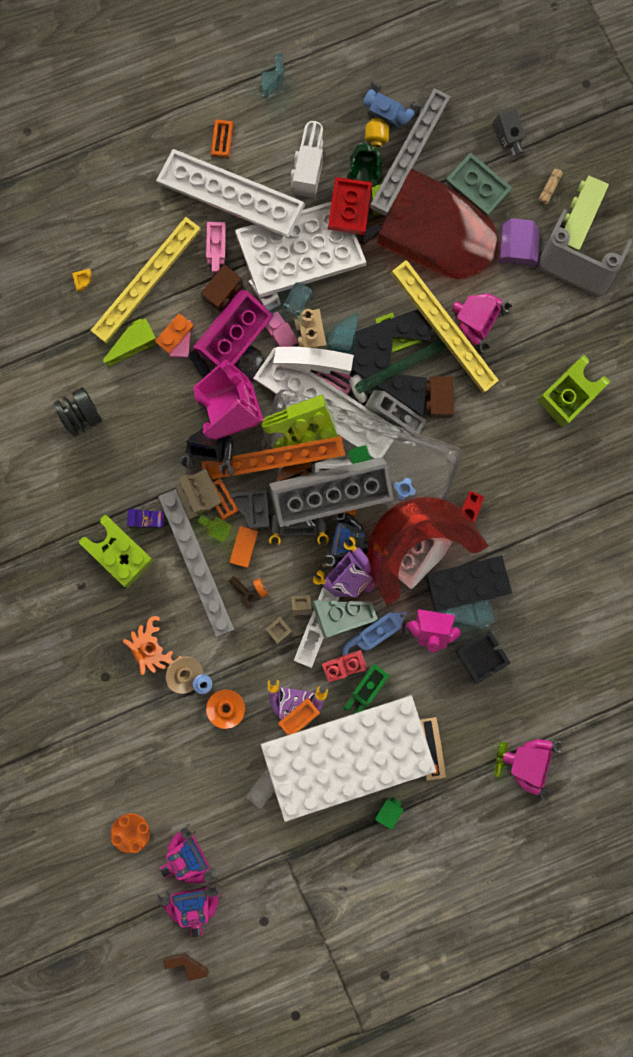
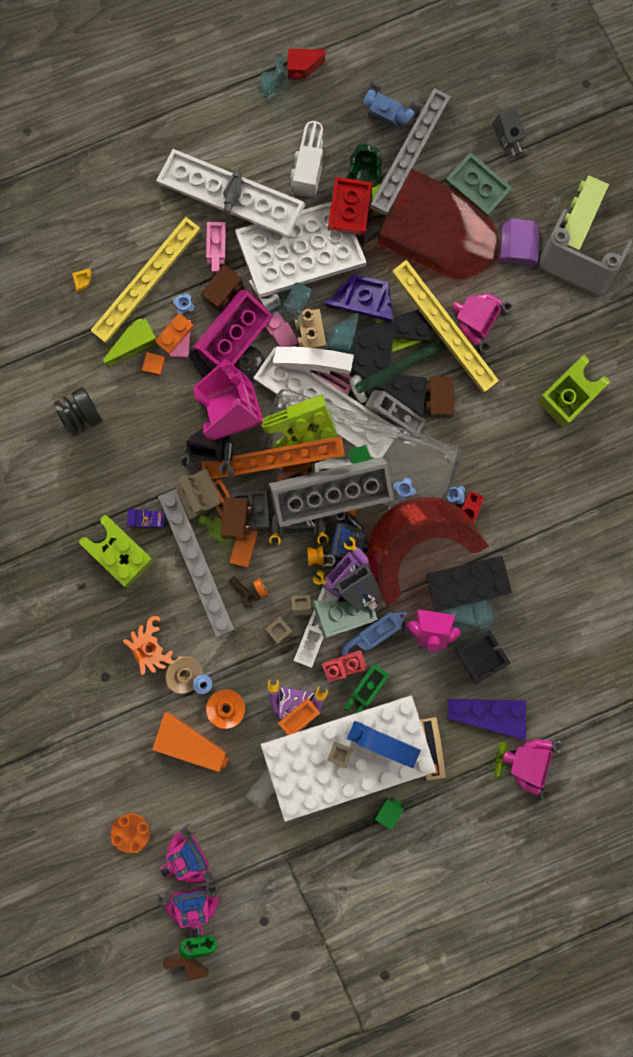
(153, 363): none -> orange tile
(178, 301): none -> light blue plate
(185, 743): none -> orange slope
(197, 951): none -> green beam
(220, 153): orange tile -> none
(232, 191): none -> dark grey piece
(236, 519): none -> reddish brown brick
(304, 62): none -> red slope
(315, 556): none -> light orange wheel
(340, 754): none -> dark tan plate
(360, 588): none -> dark grey torso
(365, 297): none -> dark purple wing
(377, 132): yellow head -> none
(383, 744): none -> blue arch
(422, 559): white slope -> none
(452, 495): none -> light blue plate
(495, 715): none -> dark purple wing
(550, 186): tan axle -> none

